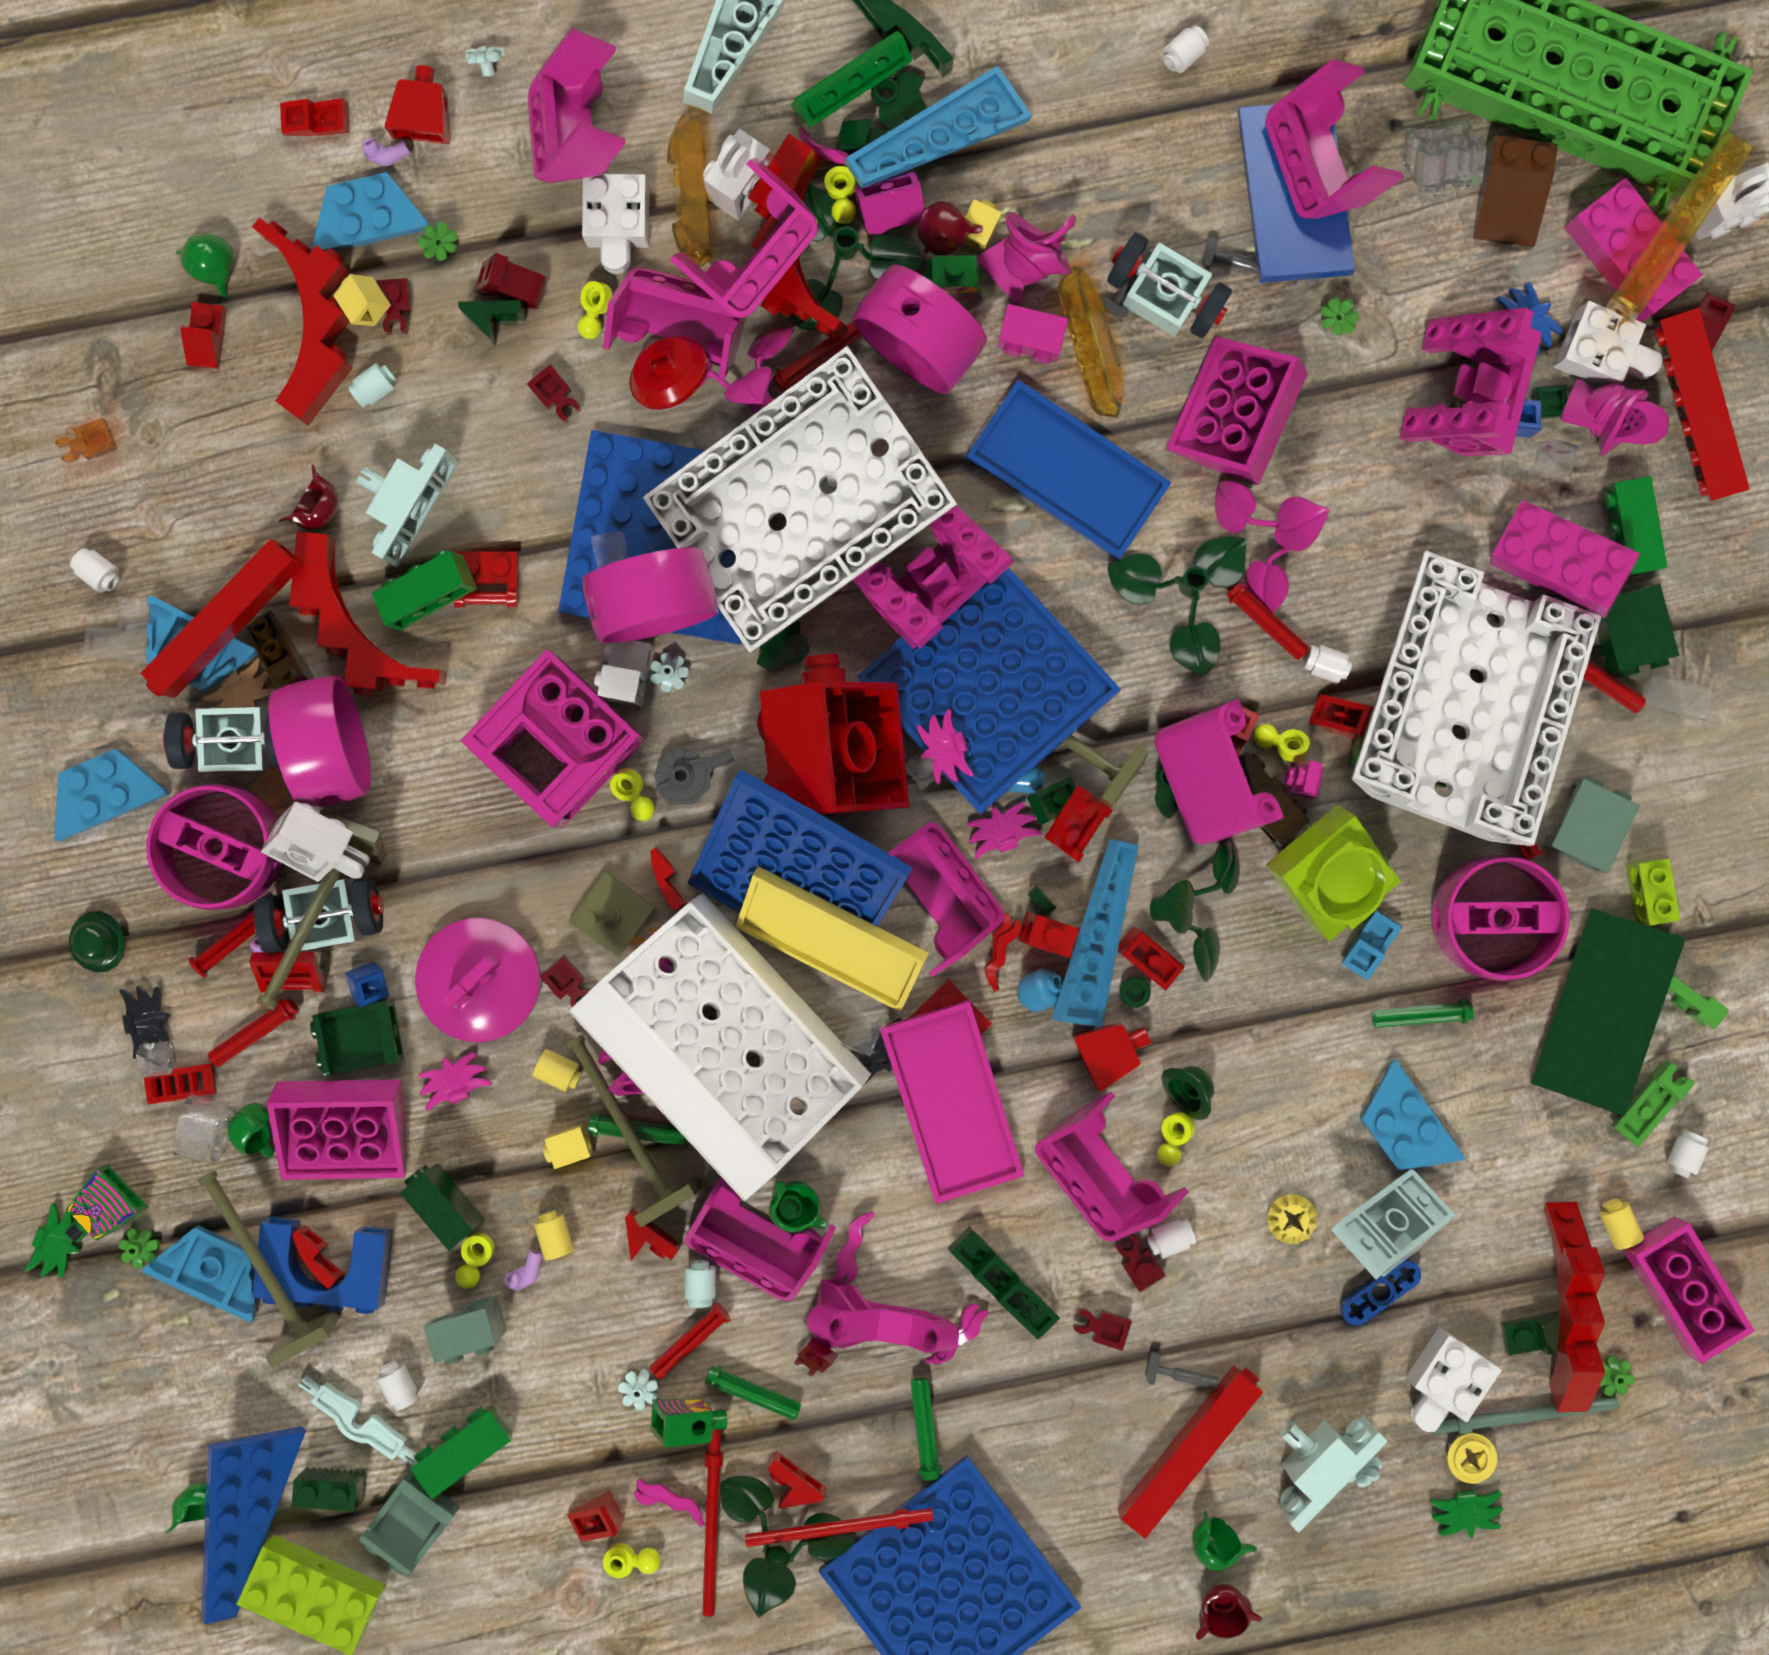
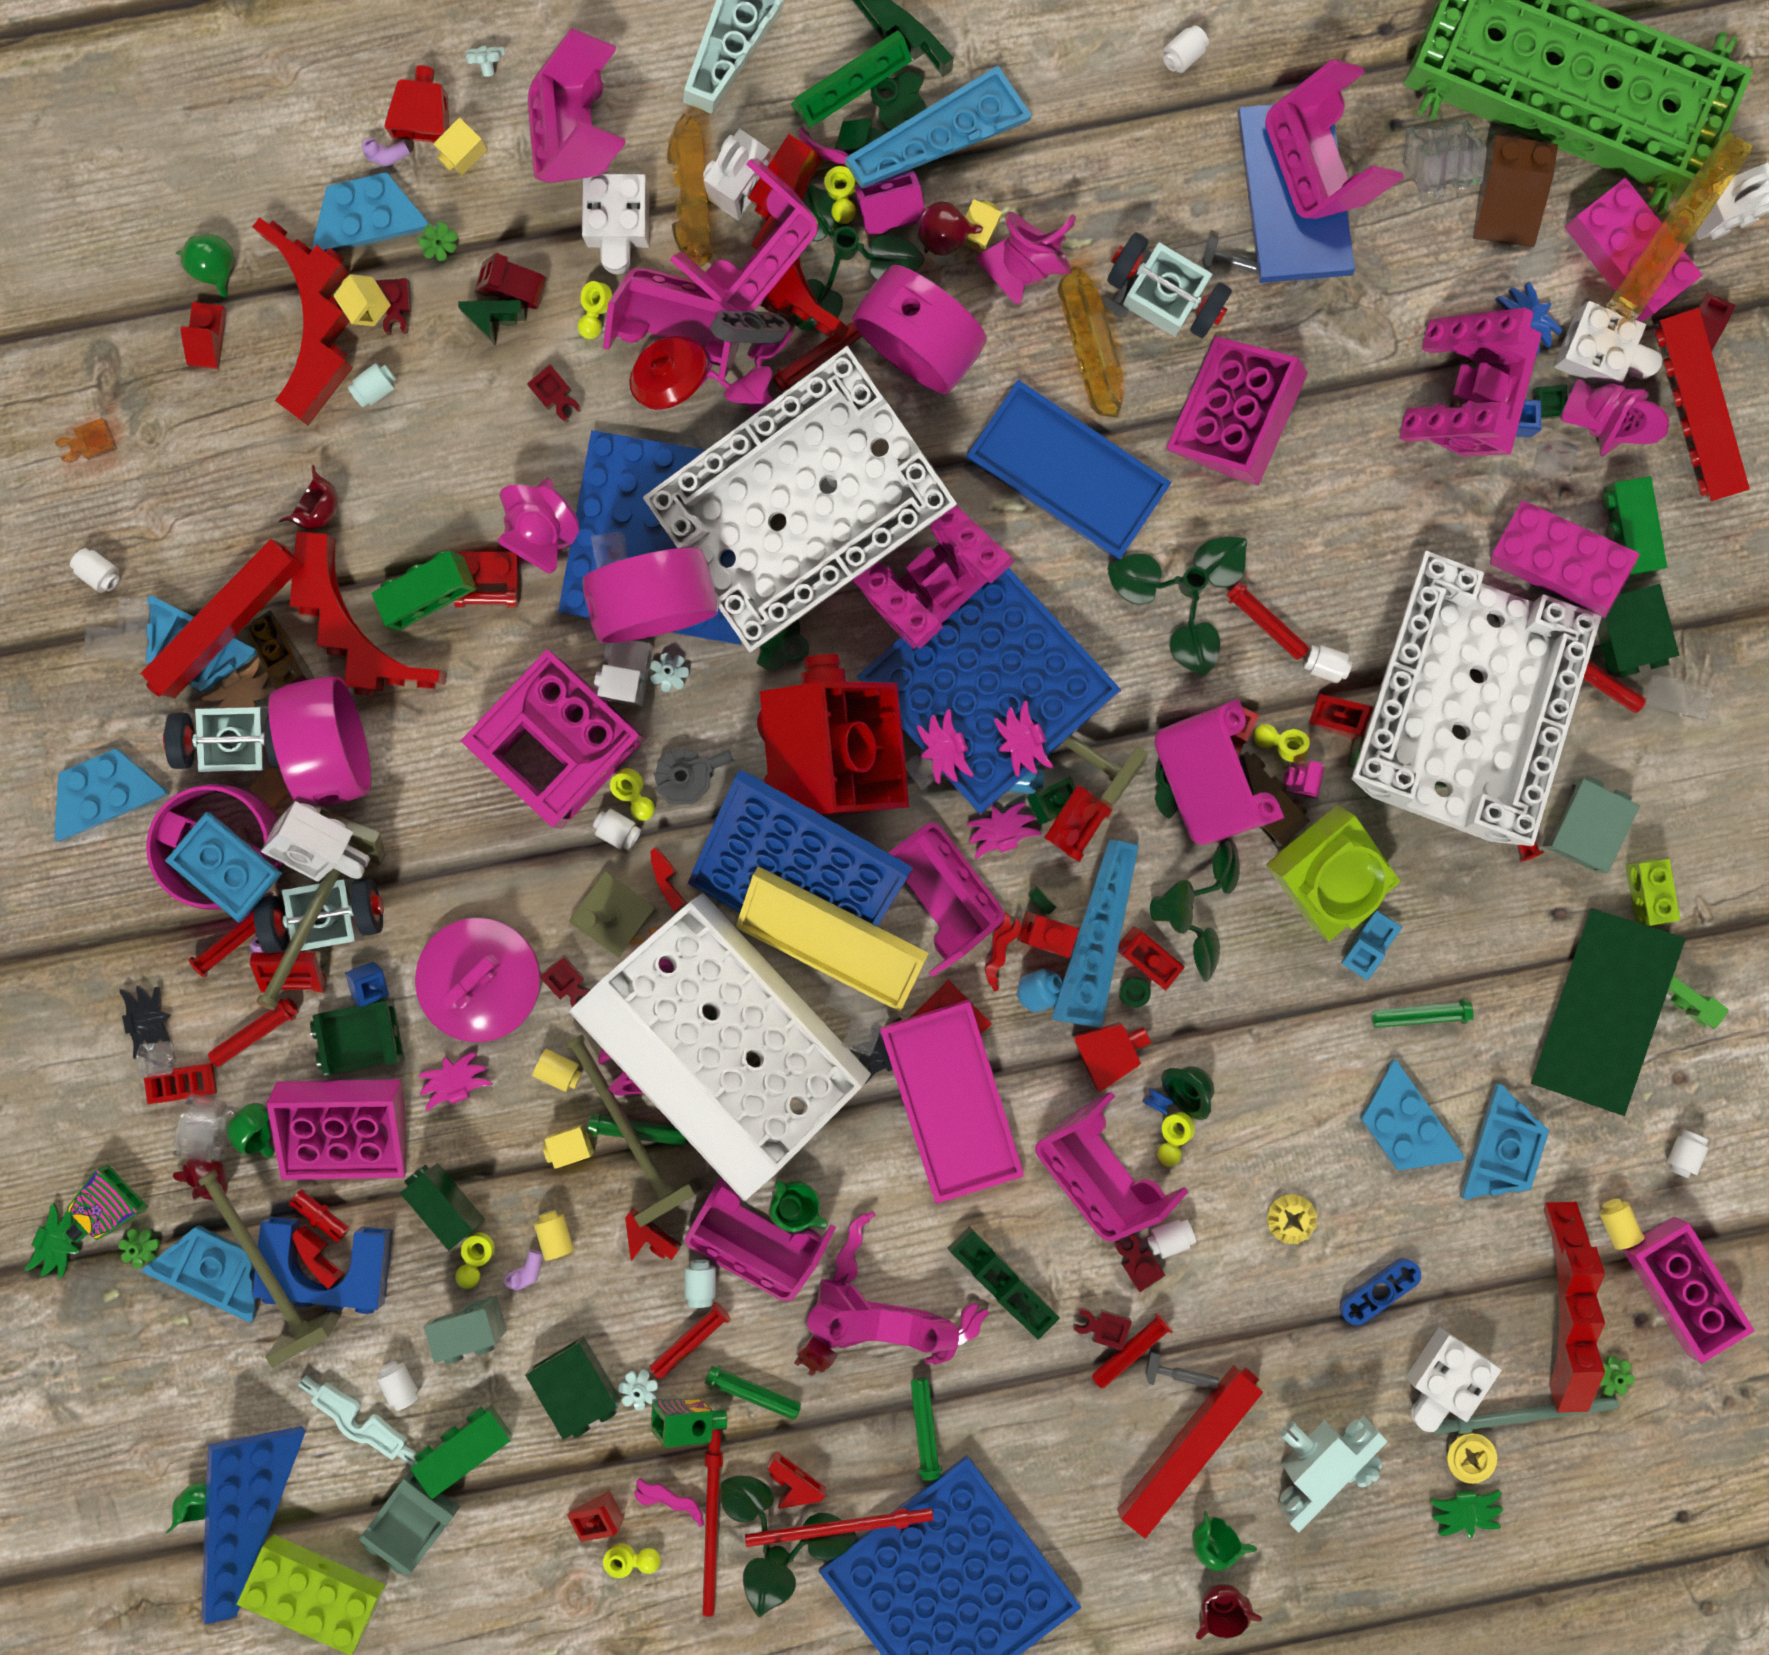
(97, 941): dark green hat -> none
(196, 1169): none -> dark red hair
(223, 867): none -> dark azure tile
(314, 118): red slope -> none
(319, 1216): none -> red pin
(328, 1489): dark green brick -> none
(405, 500): light aqua brick -> none
(459, 147): none -> light yellow brick
(537, 523): none -> dark pink helmet
(574, 1389): none -> dark green brick
(616, 829): none -> white brick
(749, 326): none -> dark grey beam
(956, 276): green torso -> none
(1023, 740): none -> dark pink piece
(1032, 334): dark pink brick -> none
(1132, 1351): none -> red axle
(1158, 1101): none -> blue bush
(1296, 530): dark pink plant -> none
(1339, 316): bright green plant -> none
(1393, 1224): light aqua brick -> none
(1505, 1149): none -> dark azure wing
(1531, 1334): dark green slope -> none
(1544, 917): dark pink cylinder -> none
(1652, 1103): bright green plate -> none

